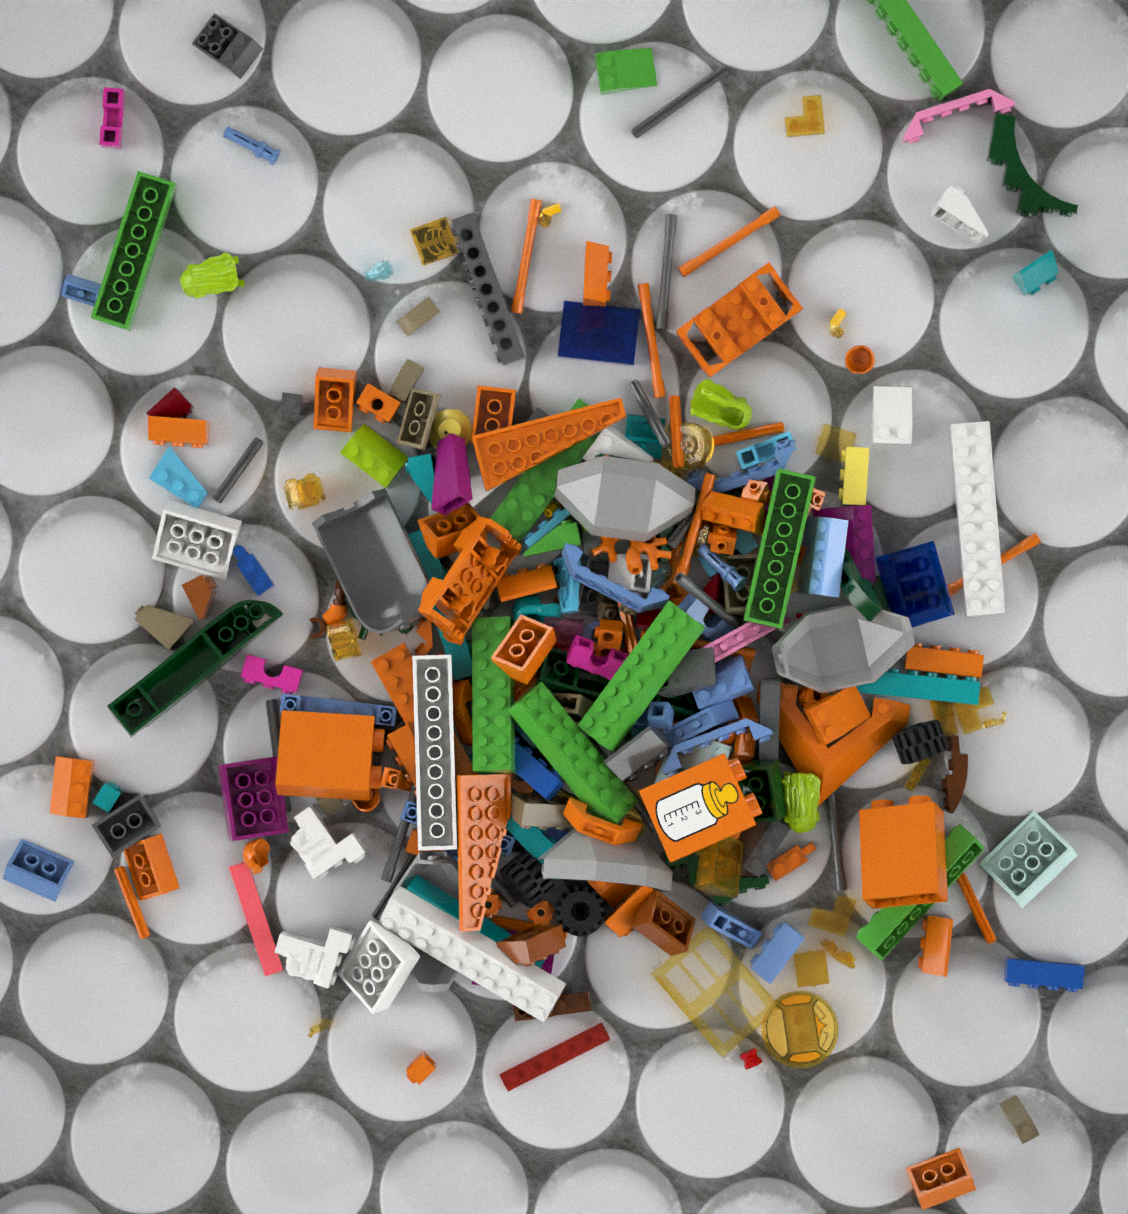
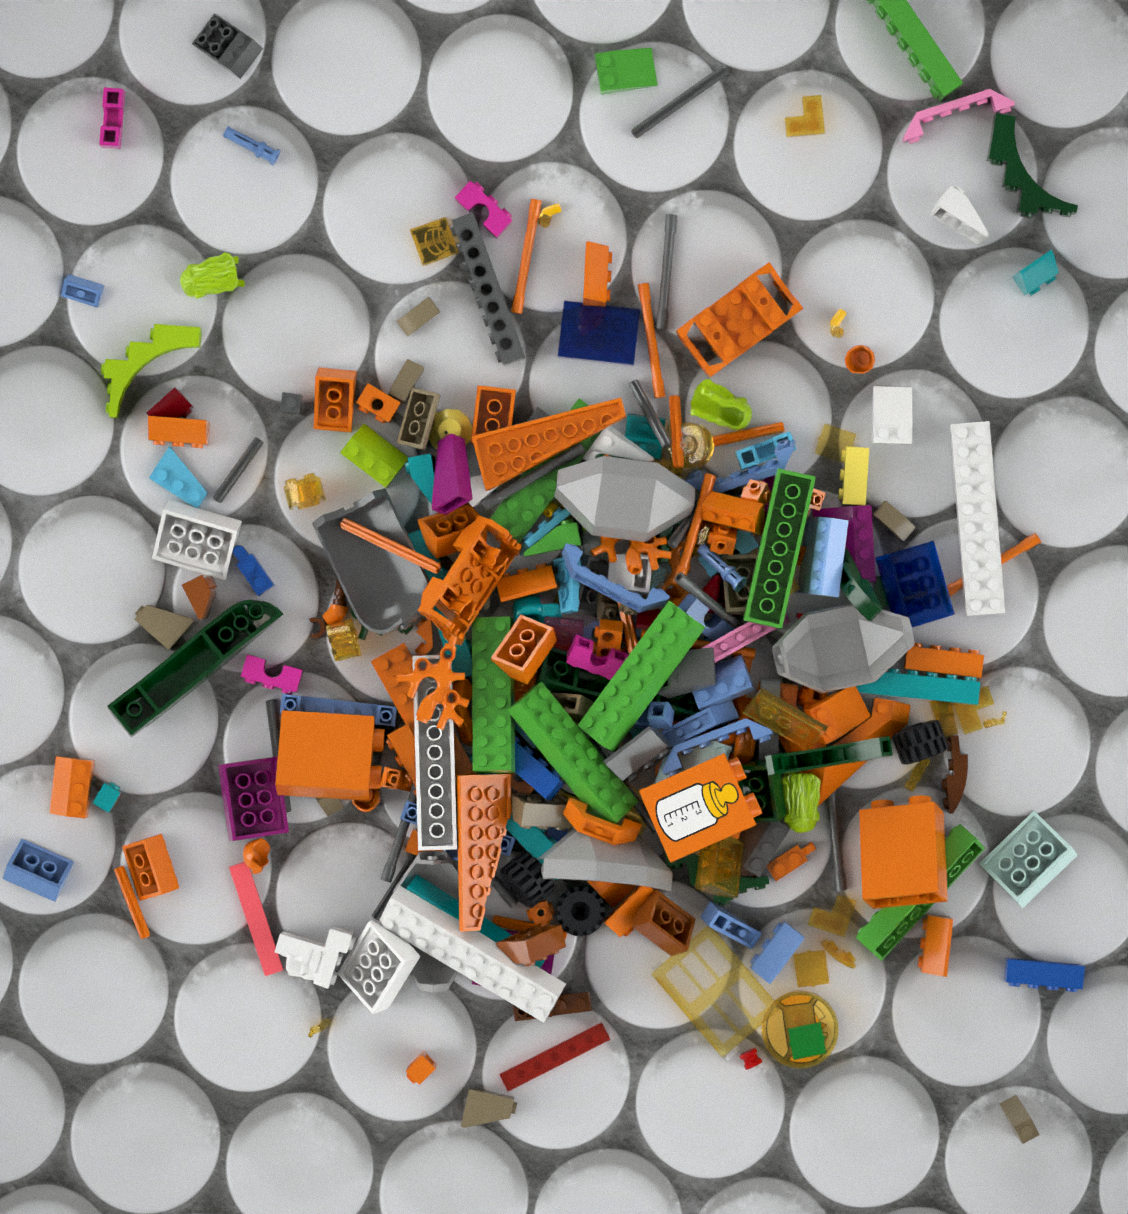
(127, 825): dark grey slope -> none
(133, 251): bright green brick -> none
(139, 354): none -> lime arch
(319, 846): white brick -> none
(380, 271): clear light blue cone -> none
(390, 545): none -> orange axle
(444, 676): none -> orange plant
(473, 196): none -> dark pink arch
(486, 1107): none -> dark tan slope
(496, 904): orange brick -> none
(497, 497): none -> dark grey piece
(695, 263): orange piece -> none
(785, 719): none -> clear yellow tile
(807, 1041): none -> green piece
(828, 756): none -> dark green arch
(894, 521): none -> dark tan slope
(941, 1178): orange slope -> none
(976, 908): orange axle -> none

